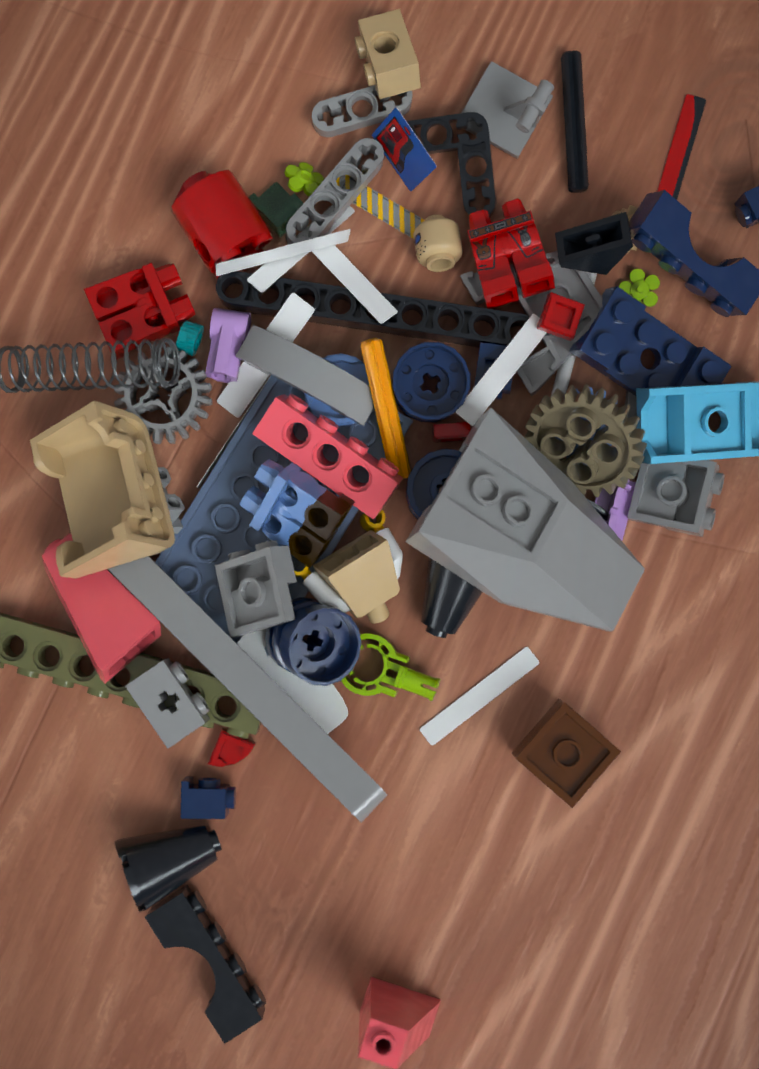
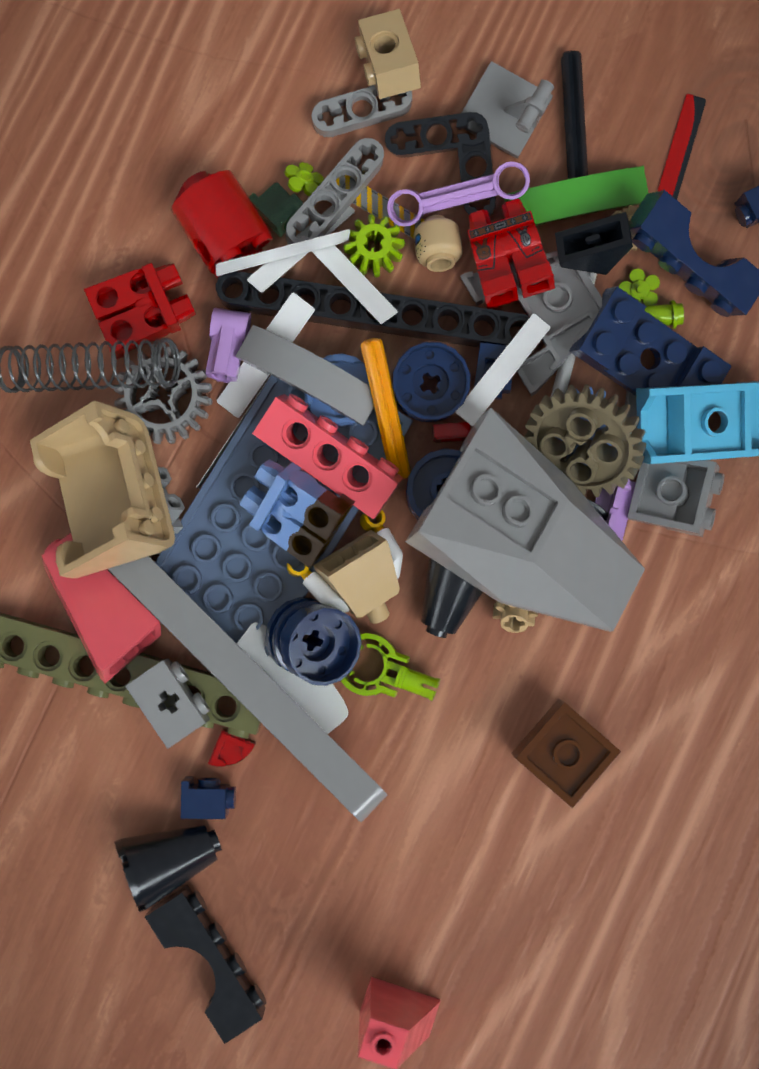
(190, 337): teal axle -> none
(257, 588): light grey plate -> none
(388, 245): none -> lime gear
(404, 149): sticker -> none
(457, 194): none -> lavender piece
(479, 696): white sticker -> none
(513, 618): none -> tan gear
(560, 316): red tile -> none
(585, 194): none -> bright green slope
(669, 314): none -> lime pin

